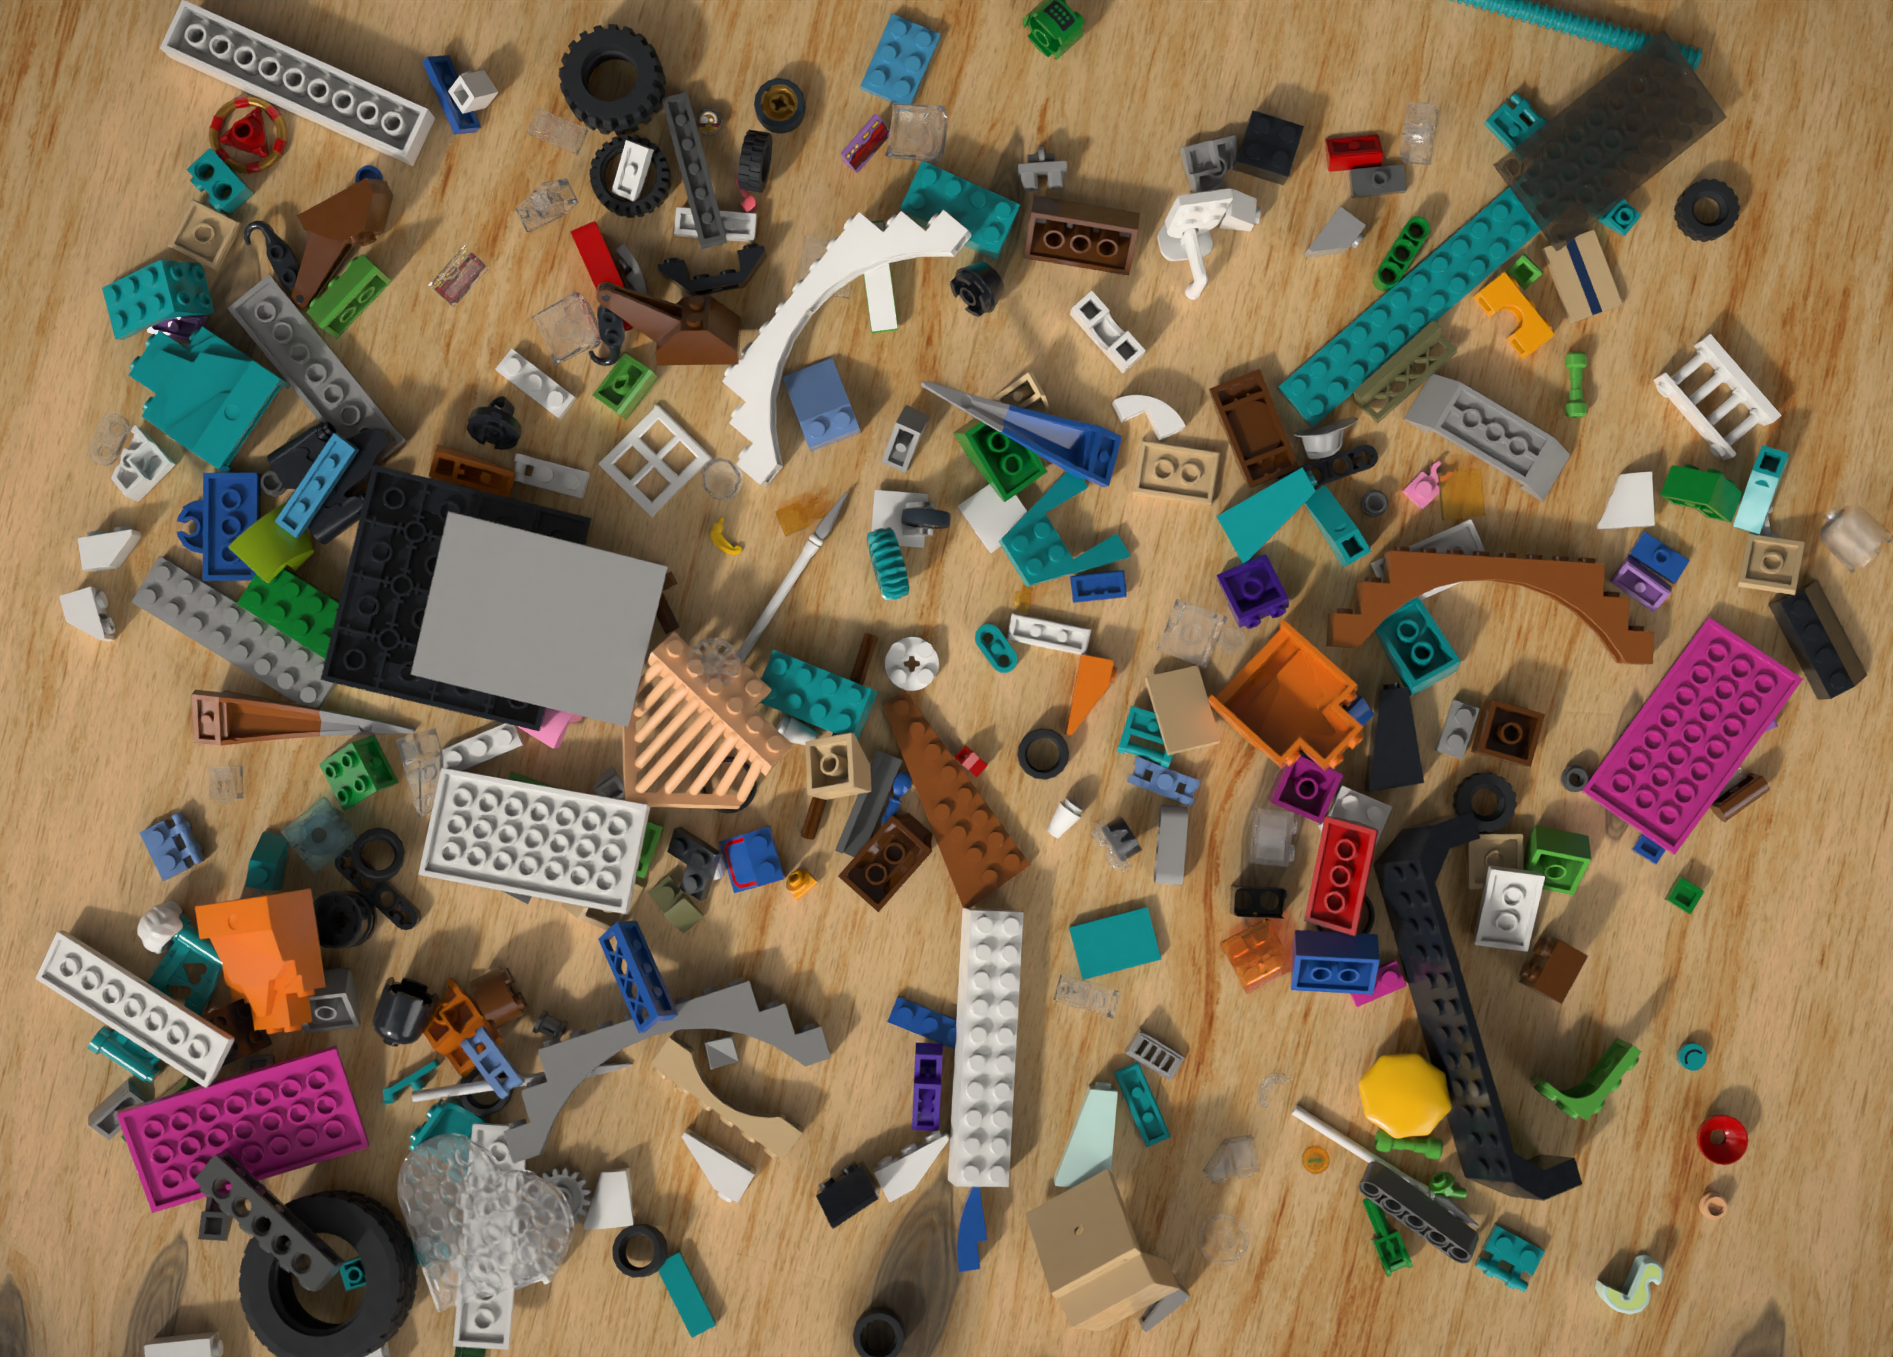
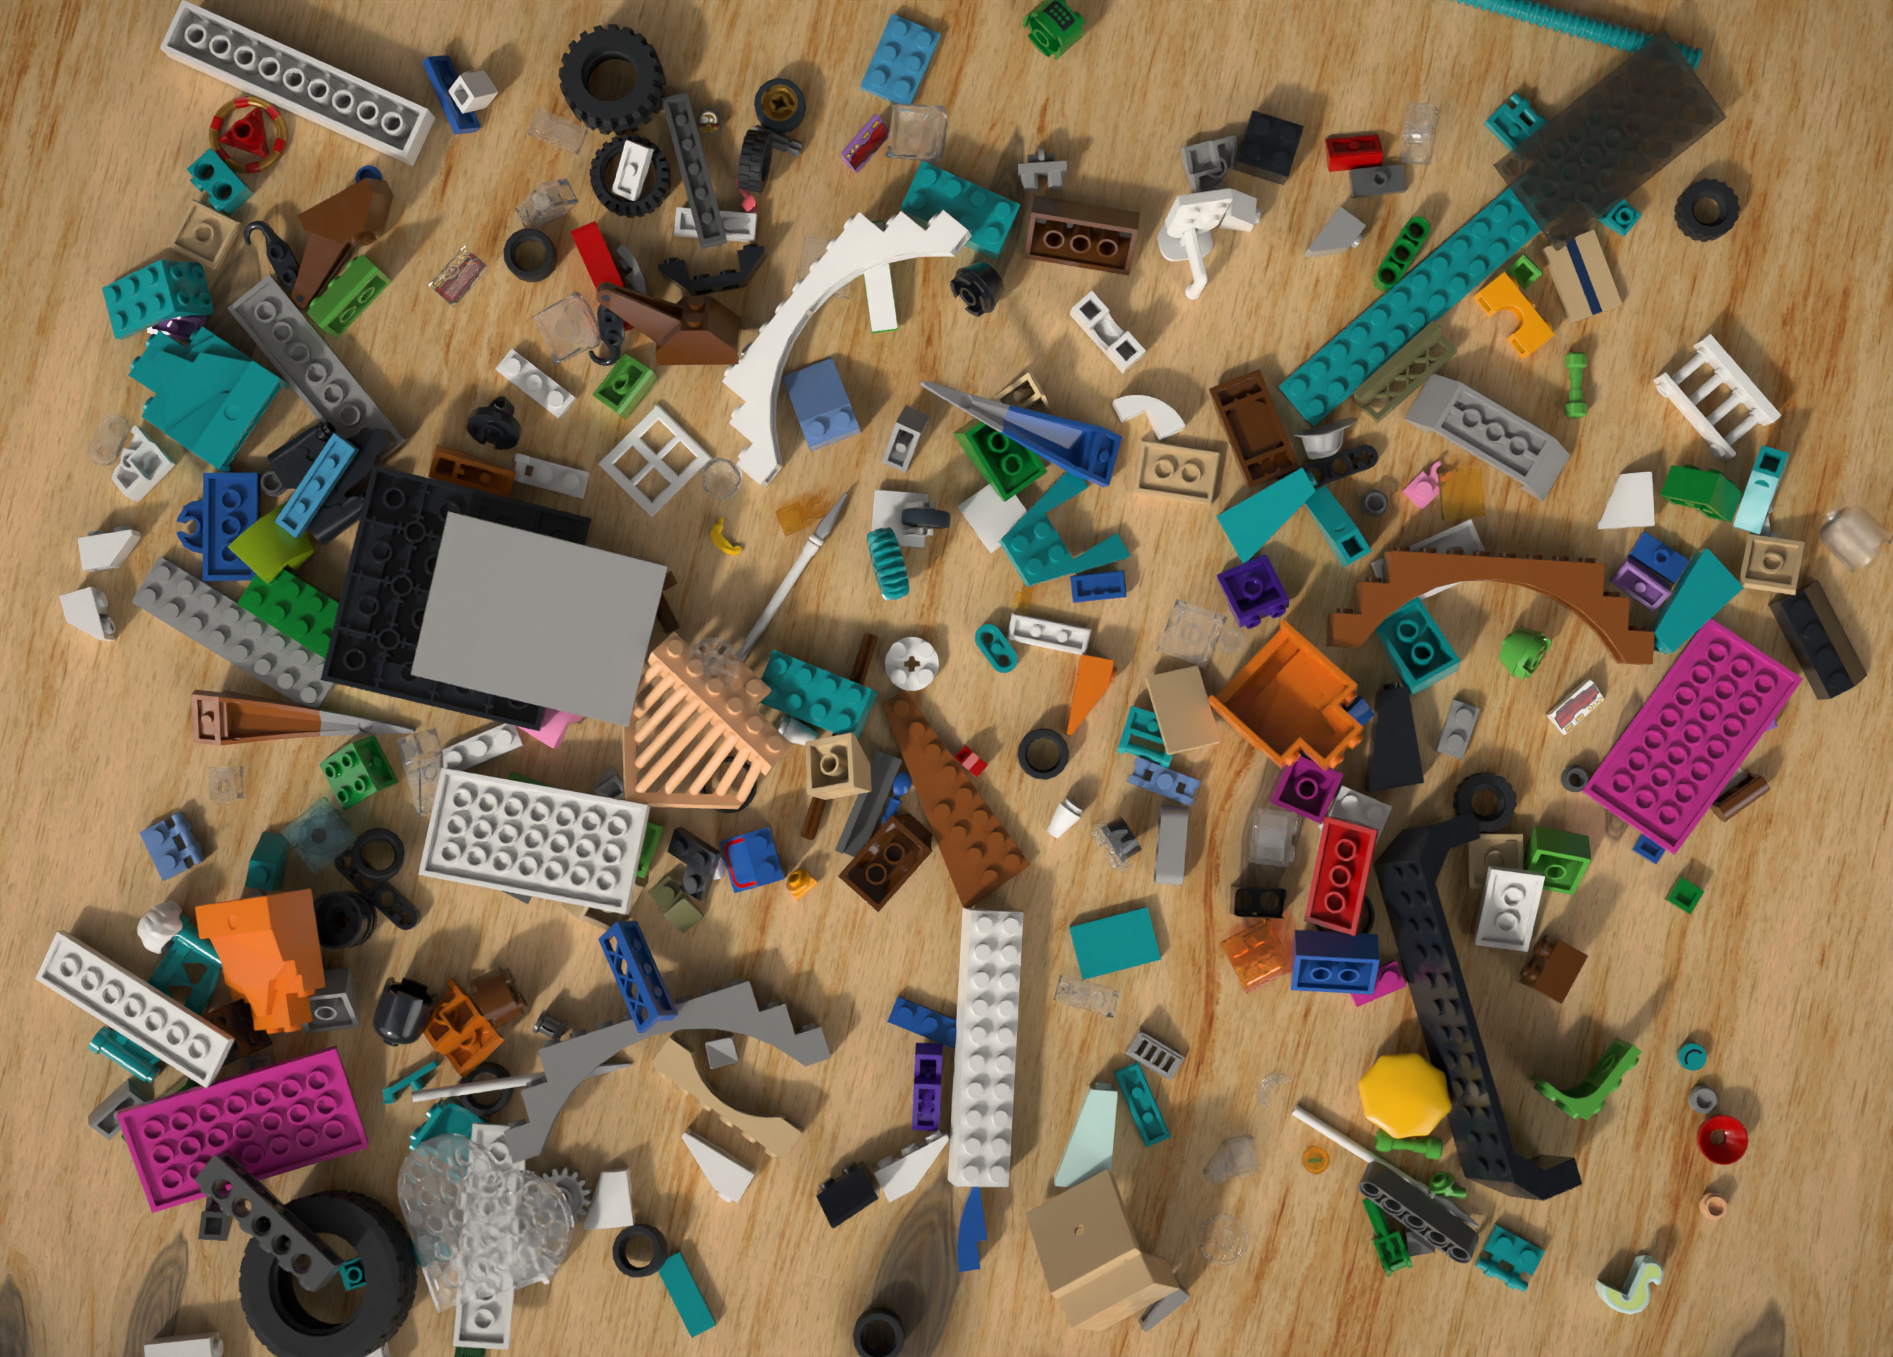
(492, 1062): medium blue plate -> none
(522, 236): none -> black tyre
(783, 142): none -> dark grey axle
(1416, 1244): none -> dark grey slope
(1507, 733): reddish brown brick -> none
(1523, 651): none -> bright green cone
(1575, 706): none -> slope
(1693, 601): none -> teal slope
(1702, 1099): none -> light grey tile

